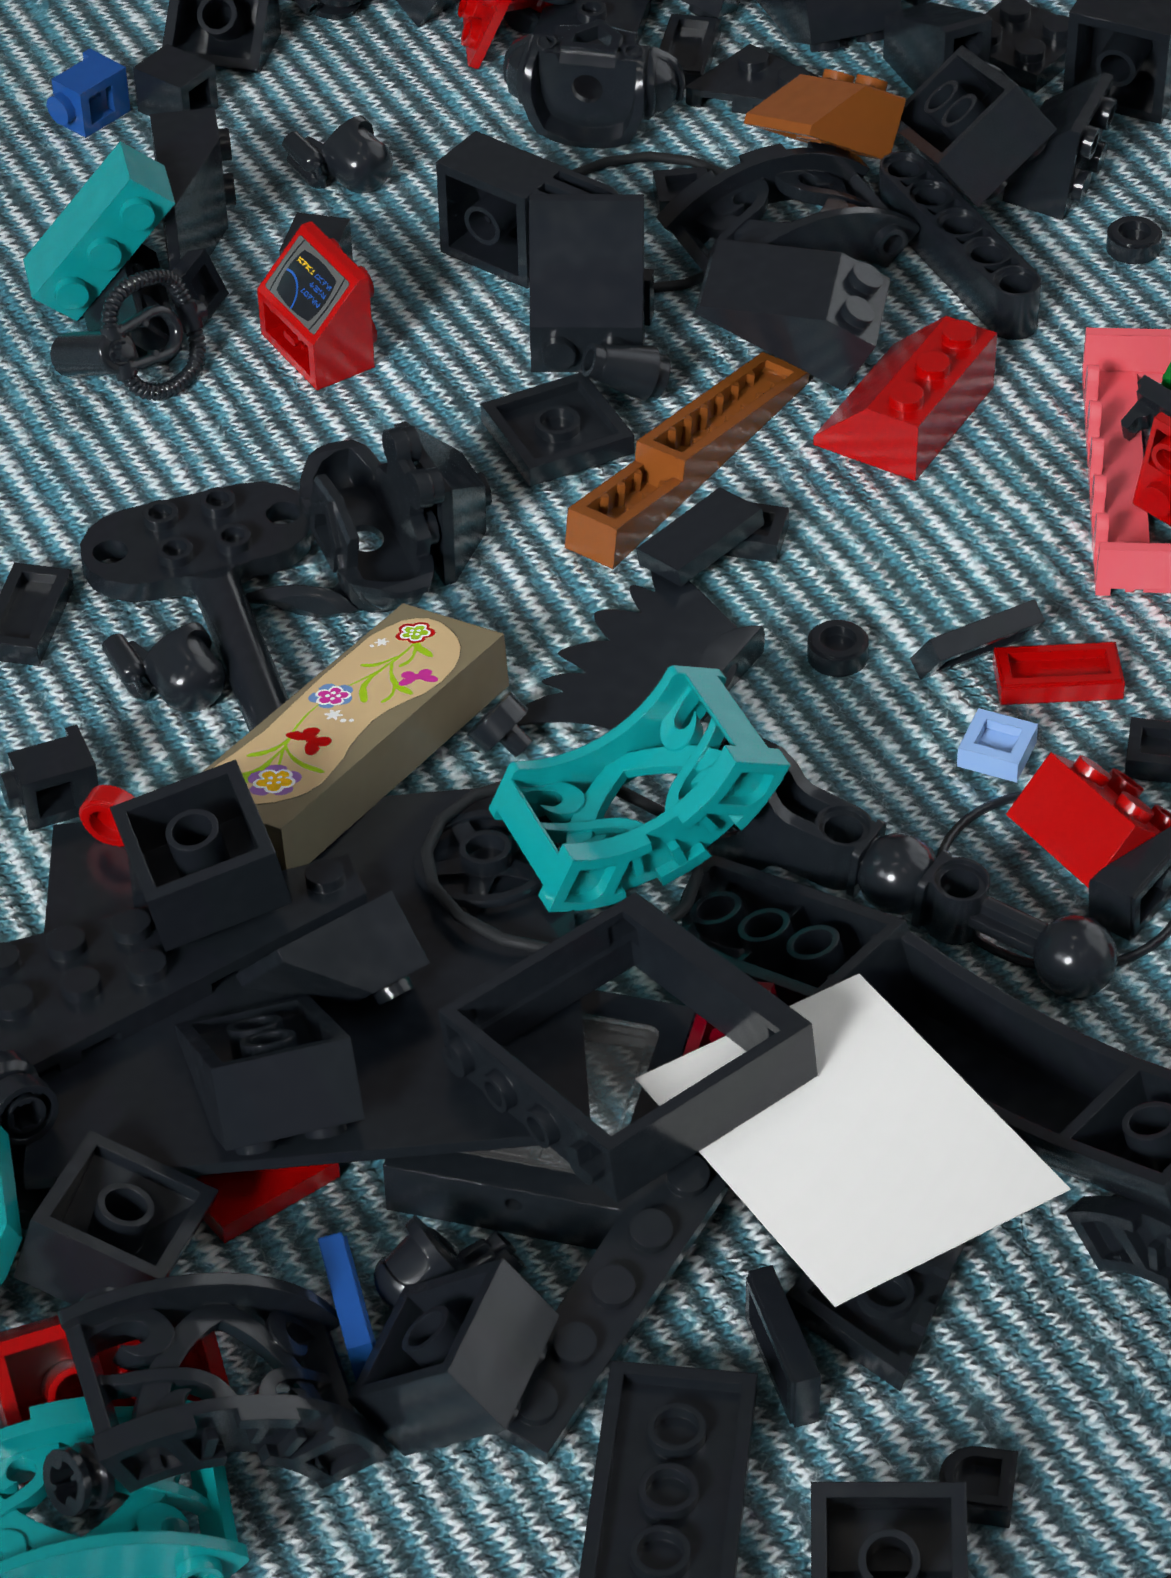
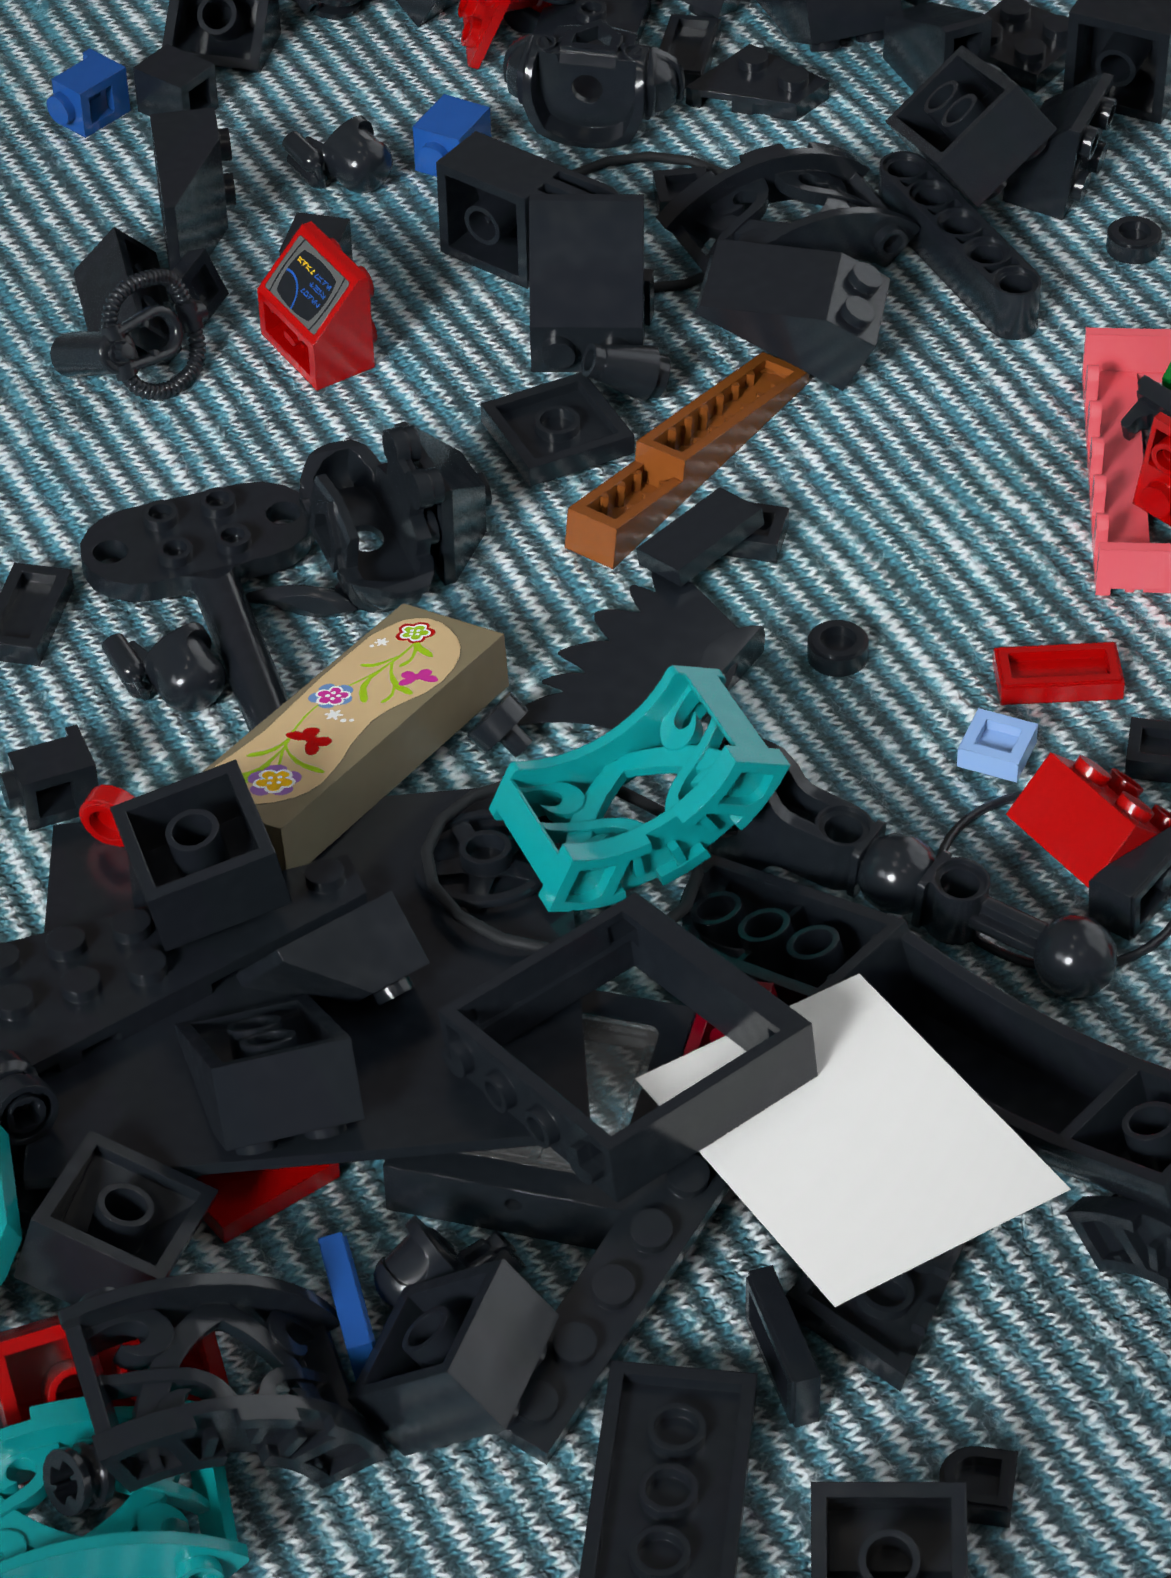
(98, 231): teal brick -> none
(444, 128): none -> blue brick
(833, 112): dark orange slope -> none
(914, 398): red slope -> none
(977, 639): black tile -> none

